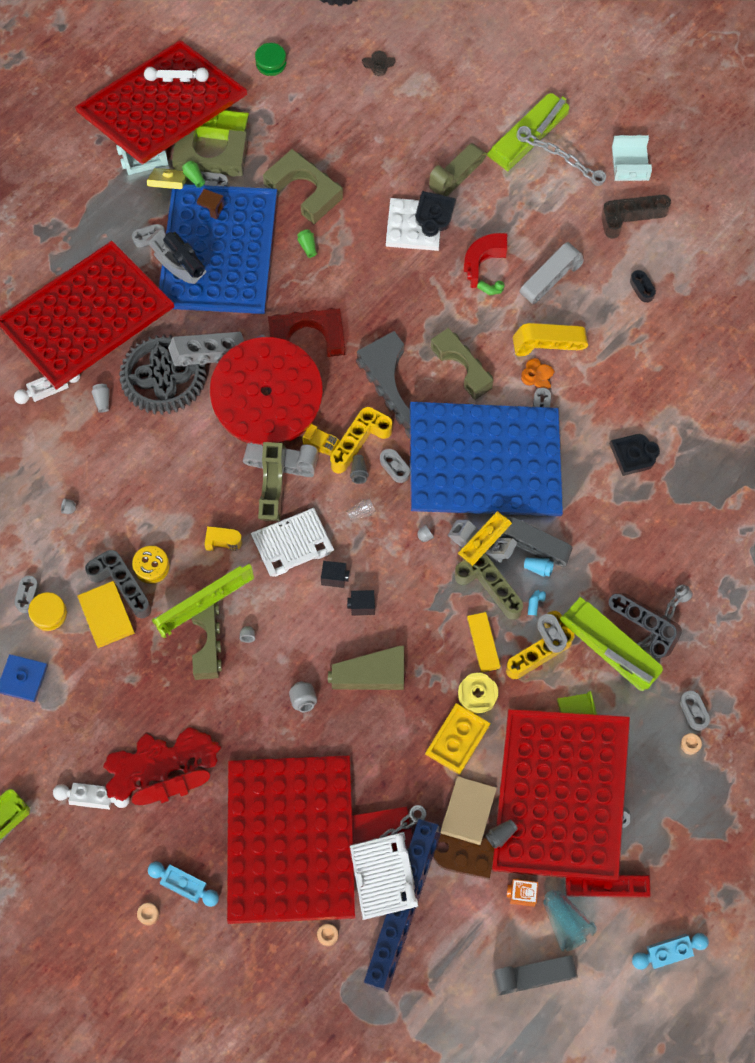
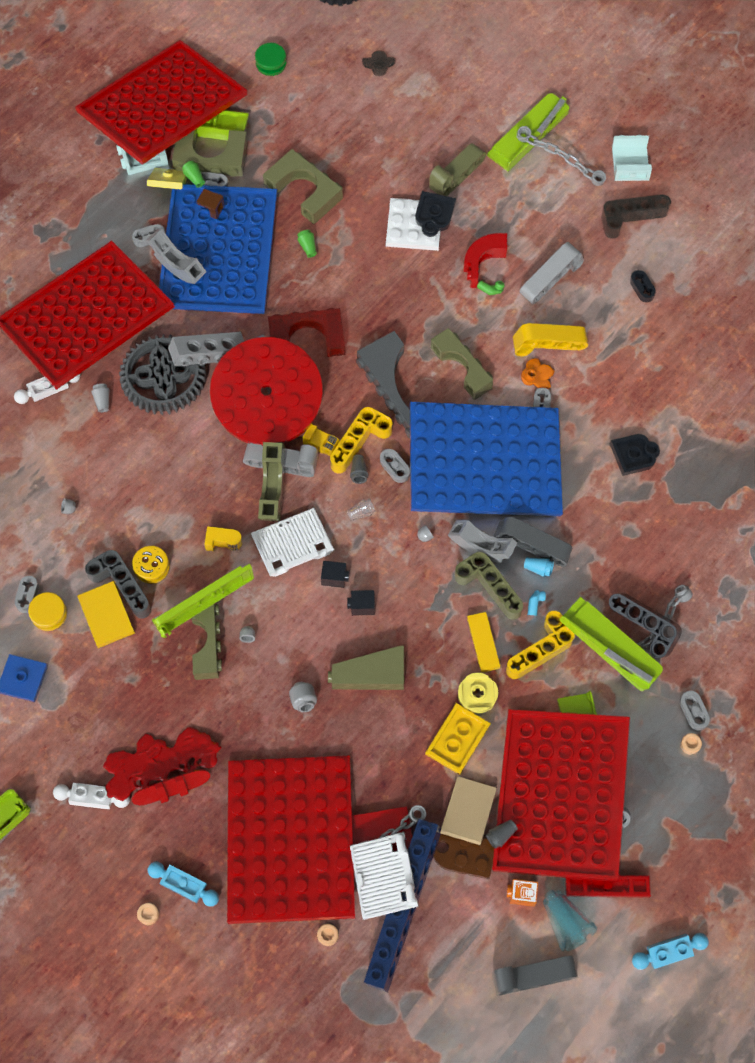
(184, 254): black piece -> none
(200, 74): white plate -> none
(484, 538): yellow tile -> none
(553, 633): light grey plate -> none

